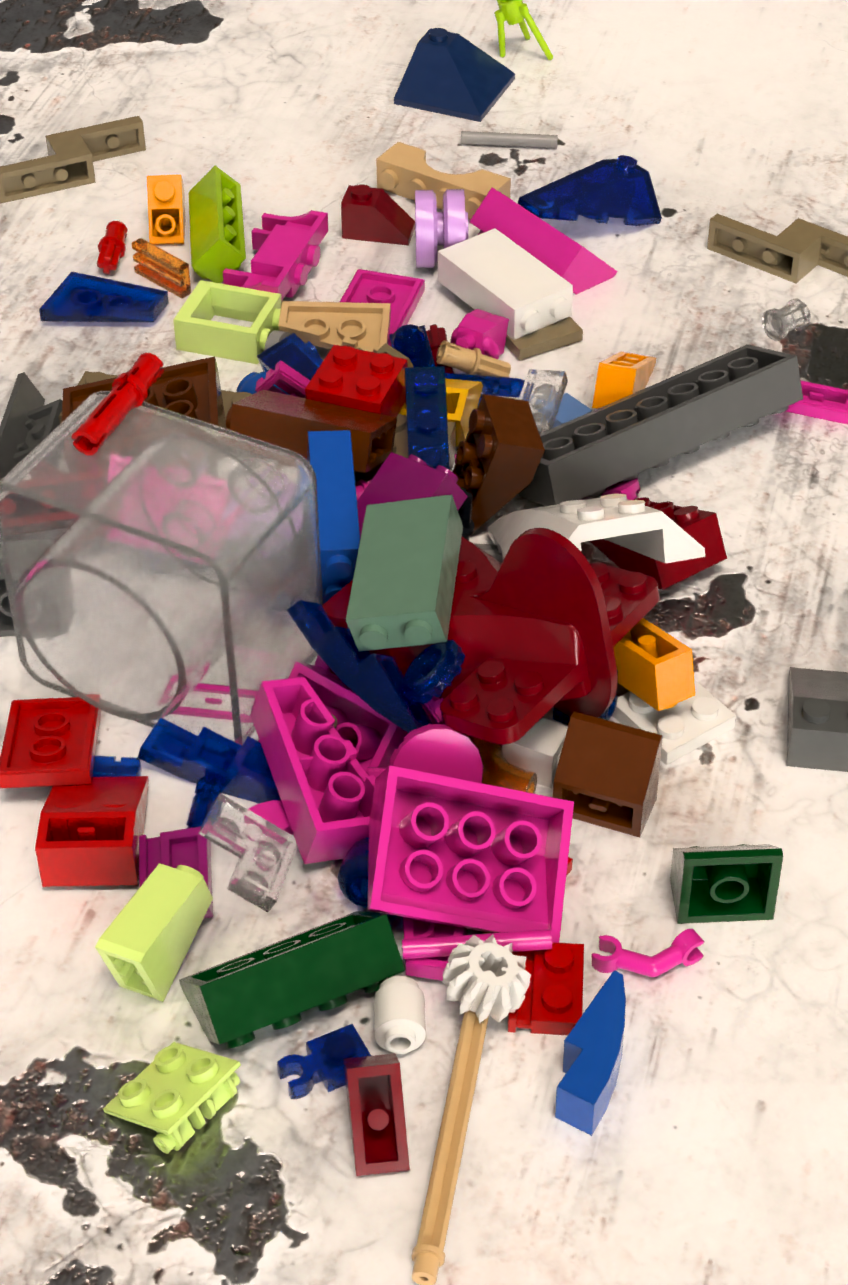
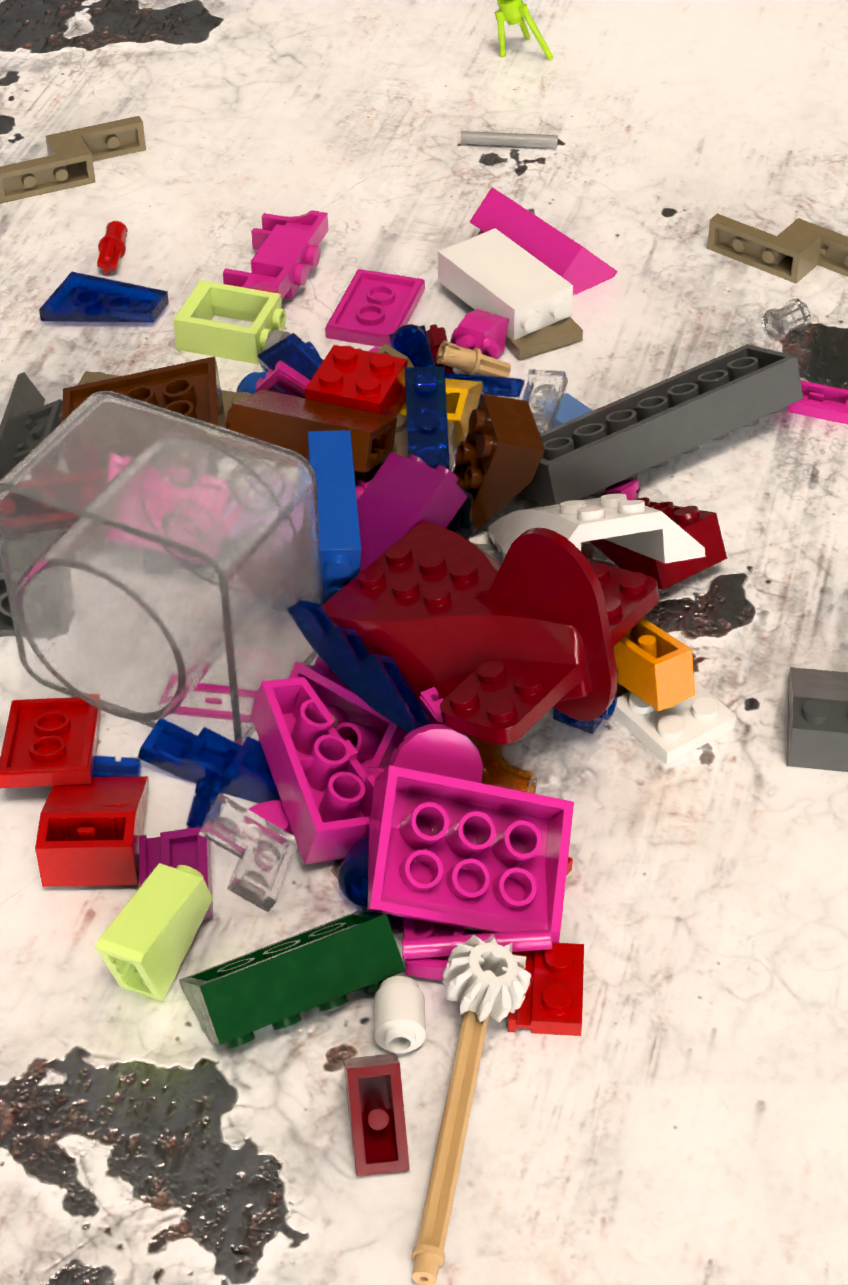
(127, 392): red pin -> none
(161, 268): clear orange tile -> none
(166, 209): light orange slope -> none
(176, 1093): yellowish green hinge -> none
(216, 225): lime brick -> none
(323, 1061): clear blue plate -> none
(338, 323): tan wing -> none
(374, 217): dark red slope -> none
(405, 169): tan arch -> none
(405, 573): sand green brick -> none
(432, 671): clear blue gear -> none
(436, 227): lavender wheel -> none
(452, 77): dark blue slope -> none
(538, 750): white brick -> none
(593, 1058): blue slope -> none
(598, 192): clear blue wedge -> none
(609, 773): reddish brown slope -> none
(621, 377): light orange slope -> none
(682, 950): dark pink arm -> none
(725, 883): dark green slope -> none

